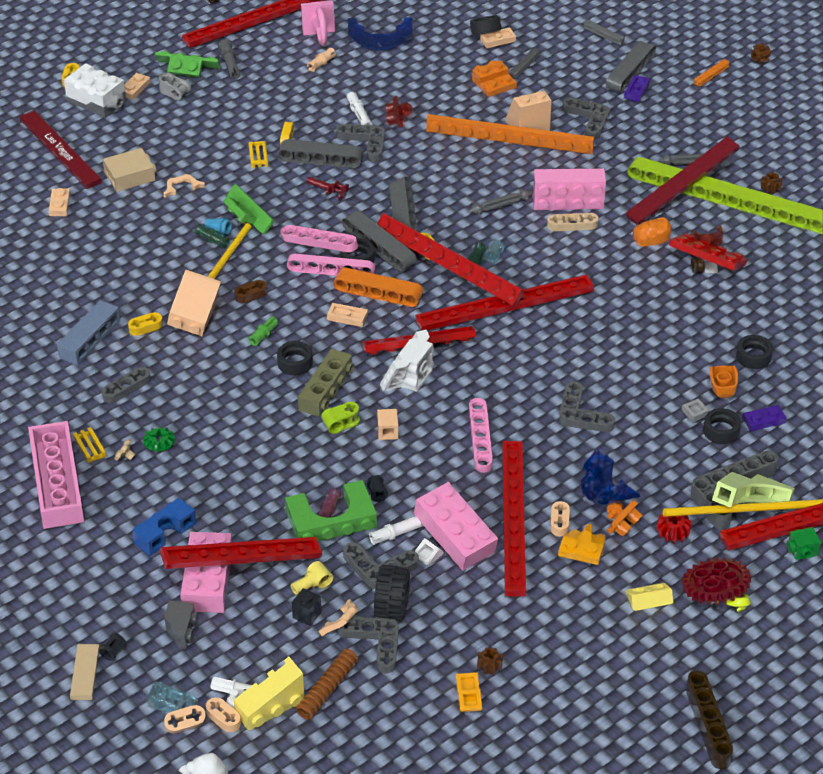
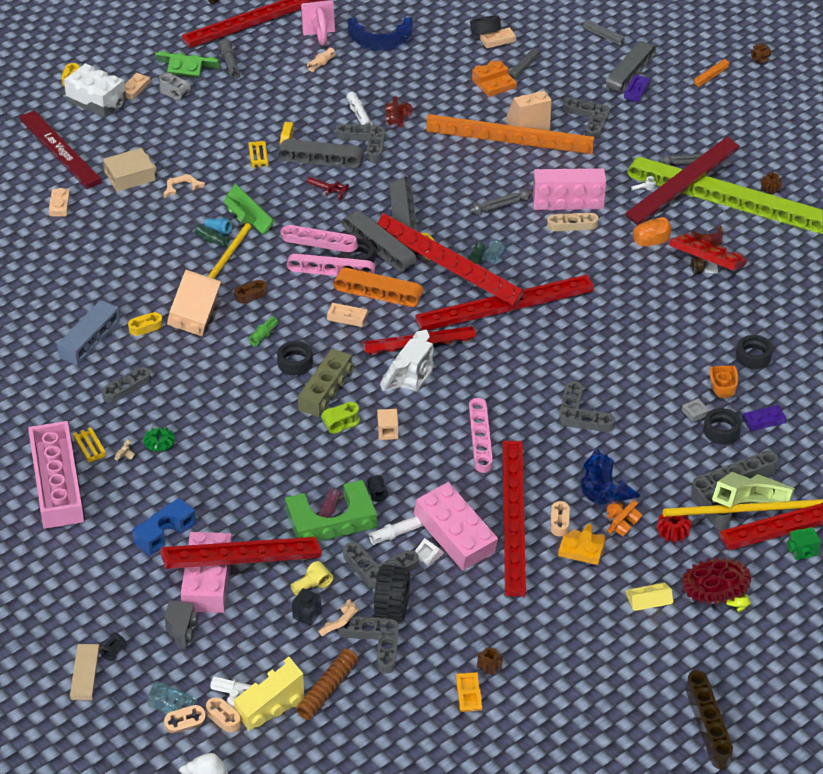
(649, 184): none -> white hand

